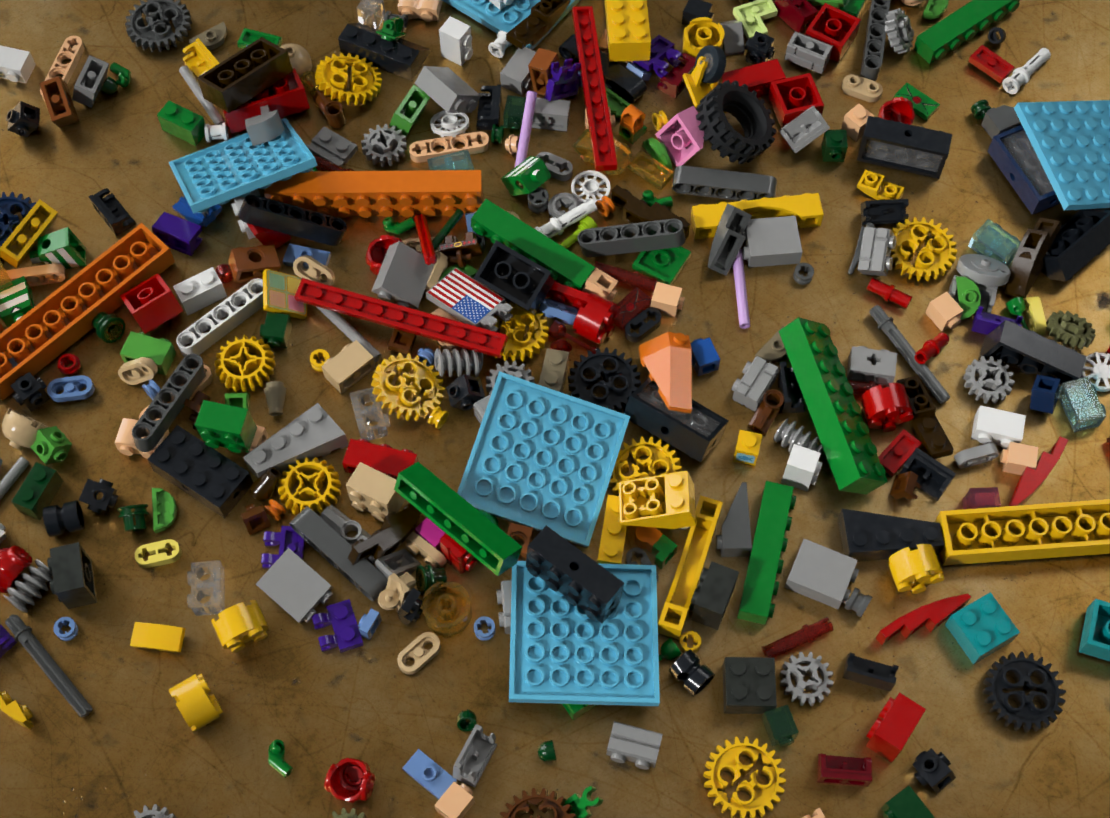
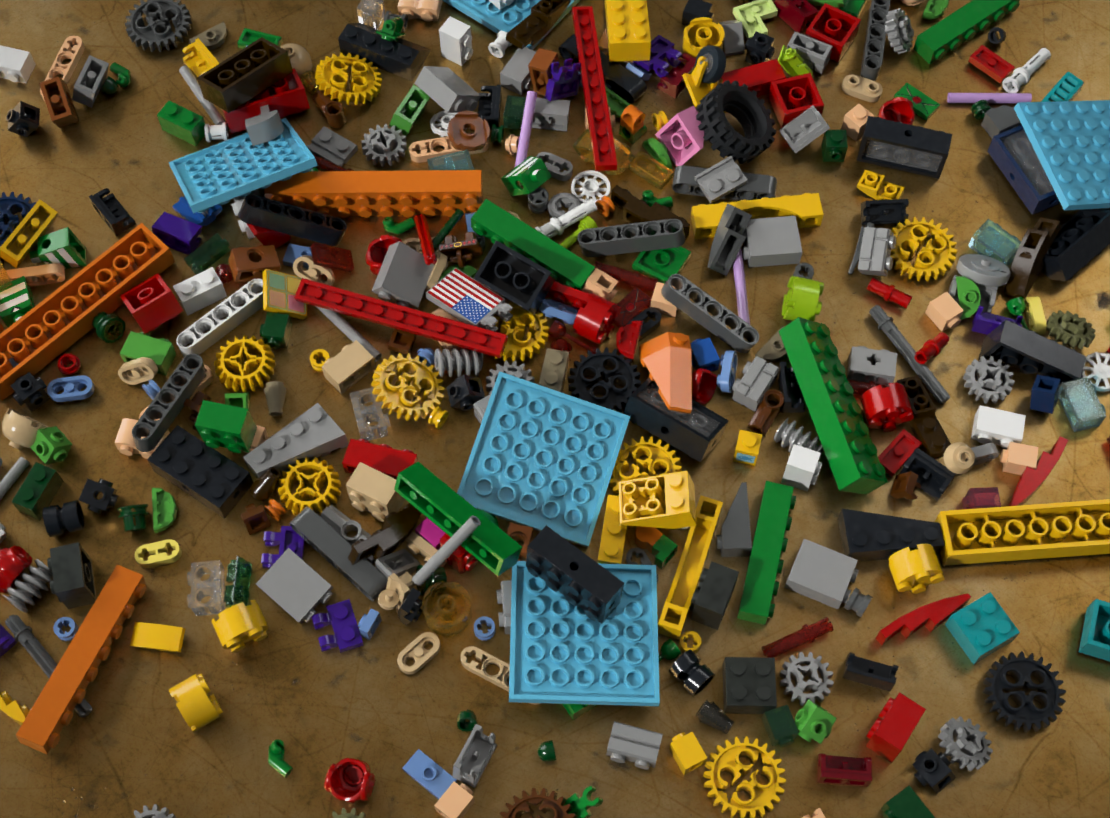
(81, 660): none -> orange brick
(207, 254): none -> clear green hinge
(239, 573): none -> clear green hinge
(332, 257): none -> clear red plate
(446, 550): none -> light grey piece
(464, 141): none -> dark orange plate
(499, 679): none -> tan beam
(628, 338): none -> red plate
(687, 752): none -> yellow brick
(699, 312): none -> dark grey beam
(703, 385): none -> red hair
(714, 717): none -> clear smoke cone
(721, 179): none -> light grey plate
(729, 365): none -> medium blue plate
(792, 62): none -> lime hinge
(802, 299): none -> lime brick
(814, 722): none -> bright green brick
(959, 458): none -> tan cone
(965, 743): none -> light grey gear
(1012, 98): none -> lavender piece
(1069, 83): none -> teal slope

